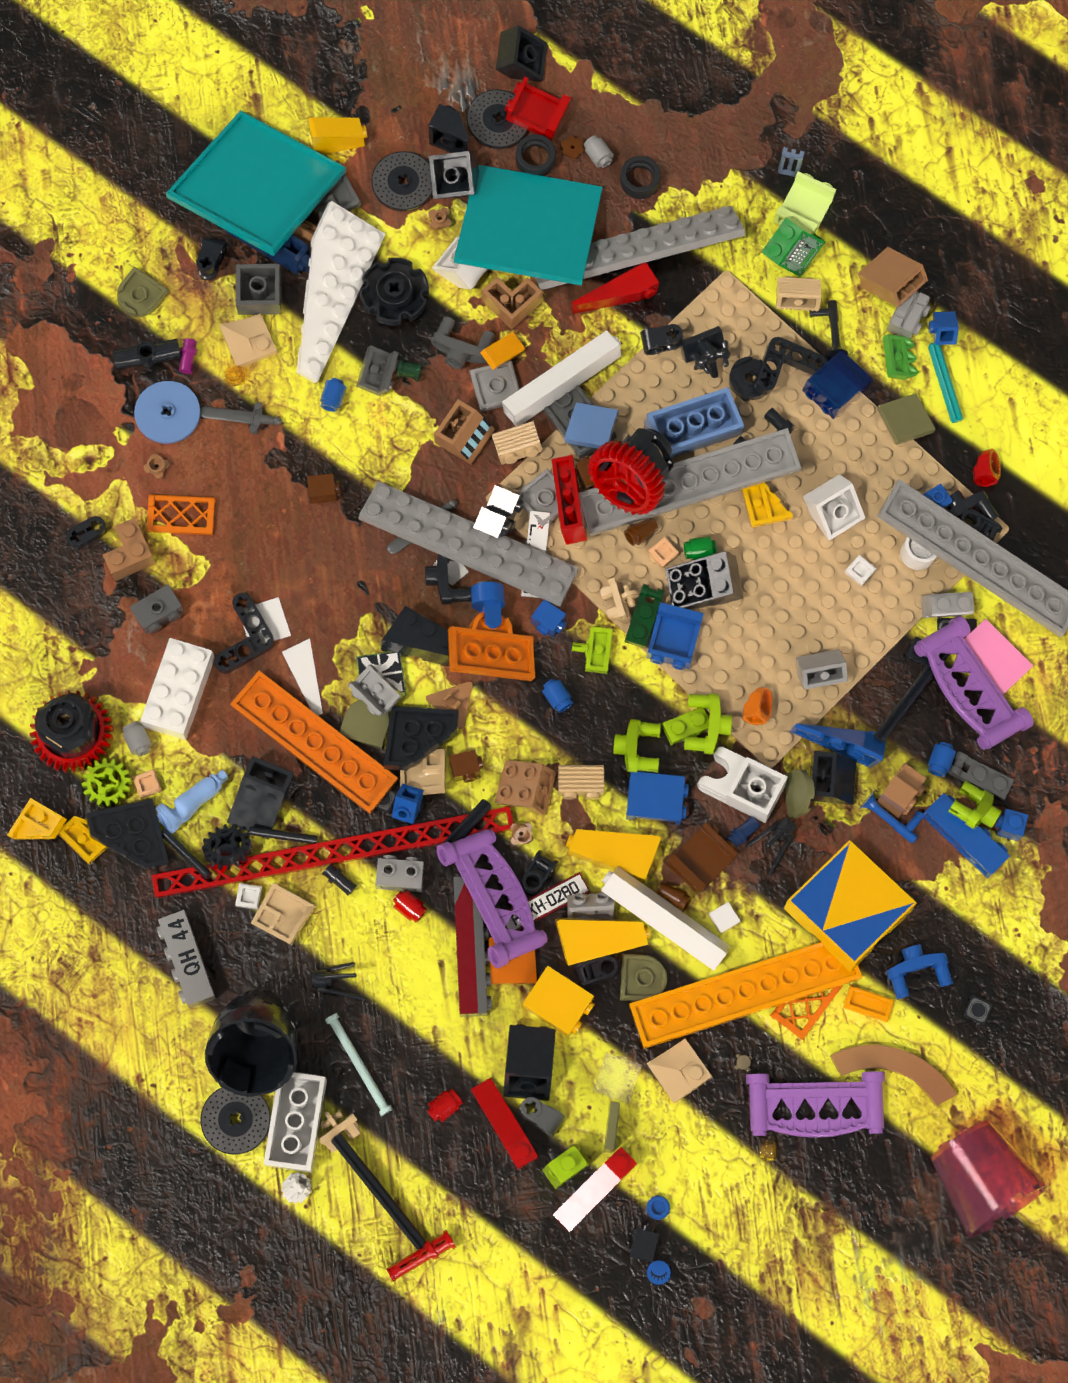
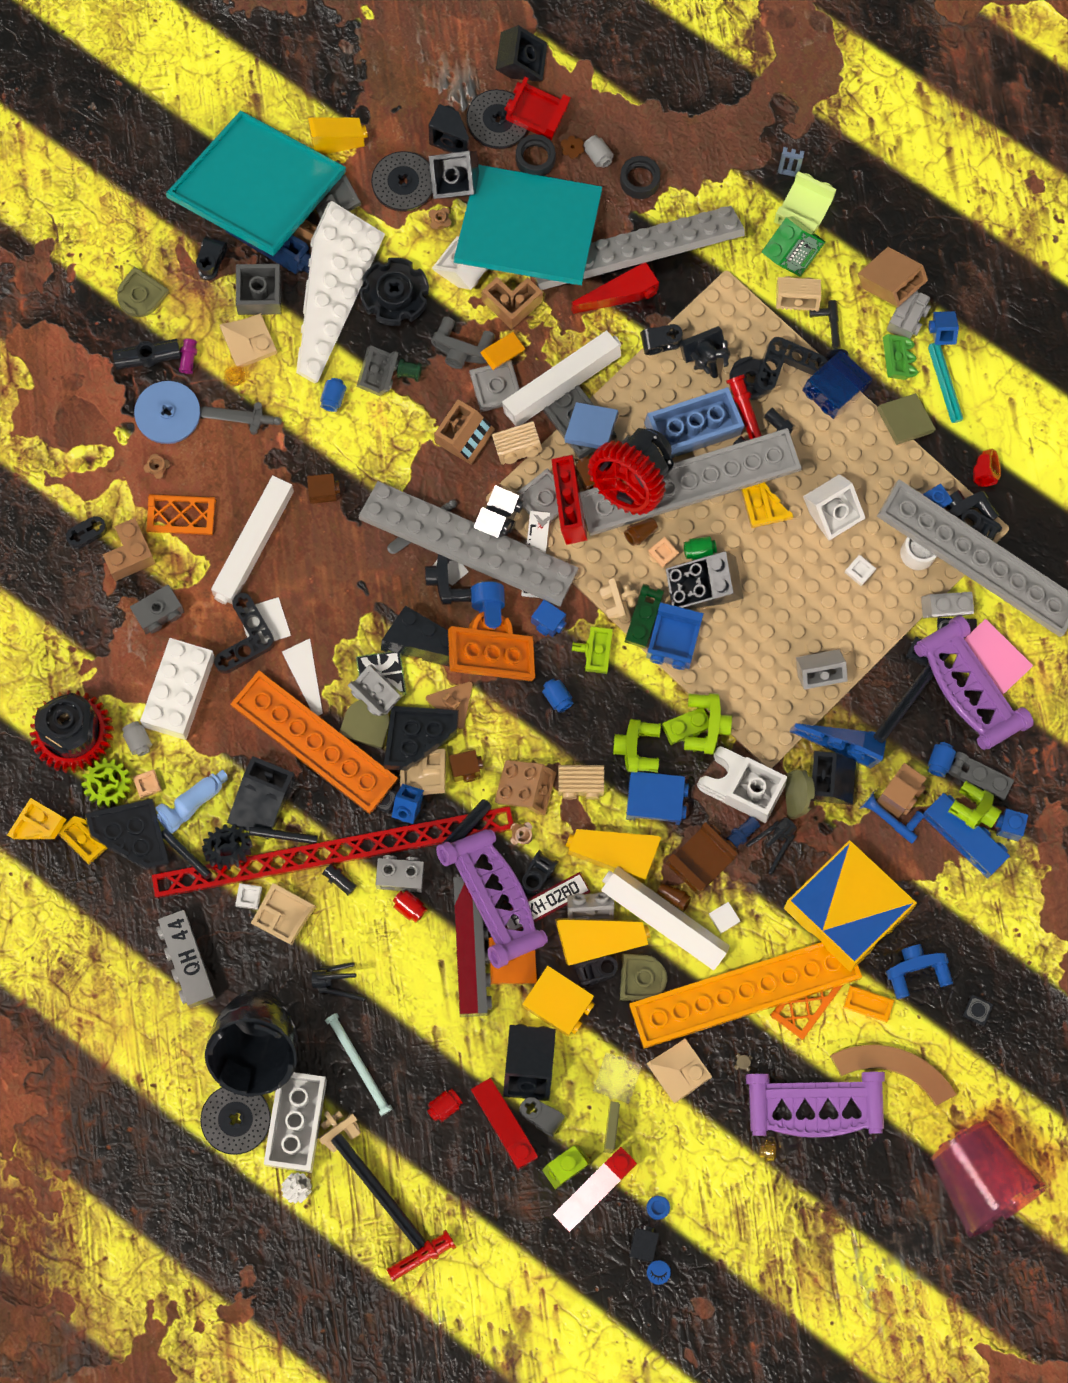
(252, 540): none -> white brick
(741, 397): none -> red pin
(759, 707): orange rock -> none

